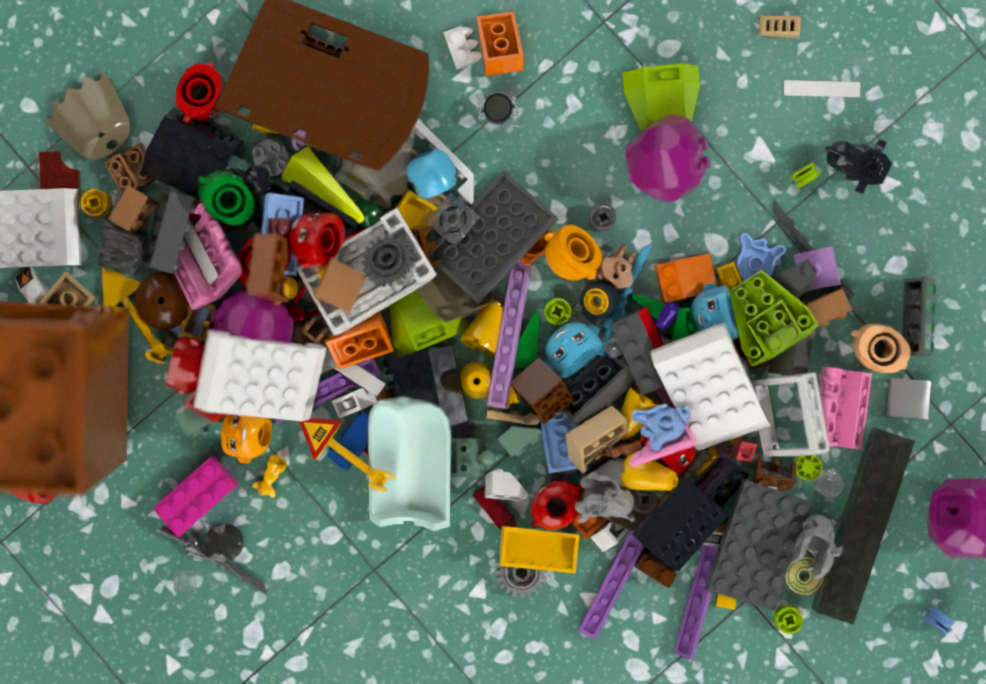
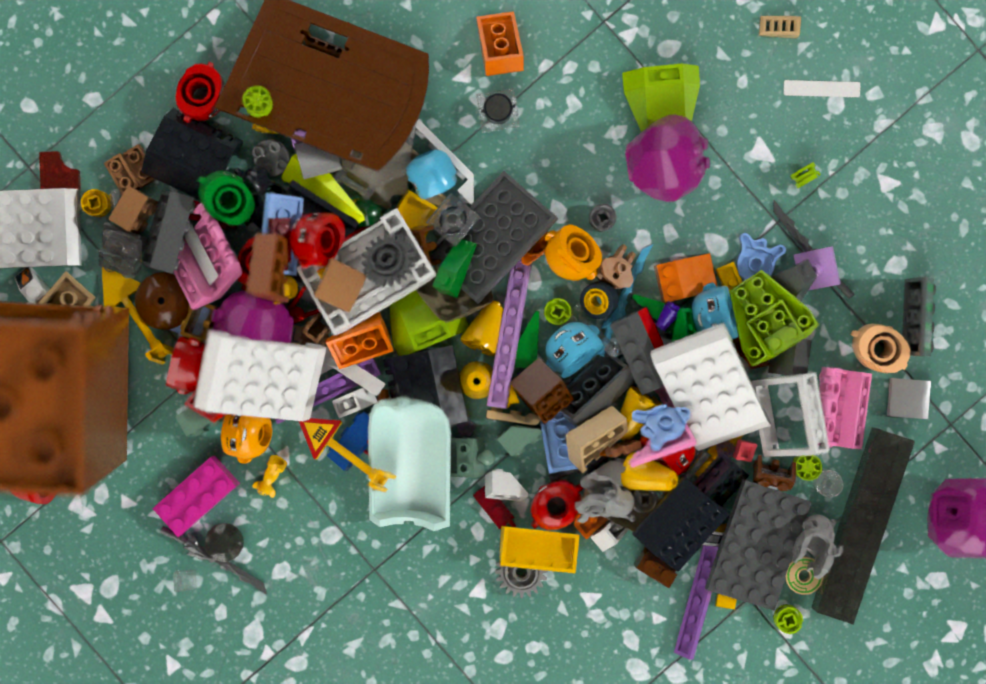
(89, 112): dark tan piece -> none
(258, 102): none -> lime wheel
(315, 161): none -> light grey slope
(454, 268): none -> green slope
(461, 48): white plate -> none
(611, 586): medium lavender plate -> none
(829, 307): medium nougat brick -> none
(858, 162): black helmet -> none
(943, 620): medium blue wheel -> none

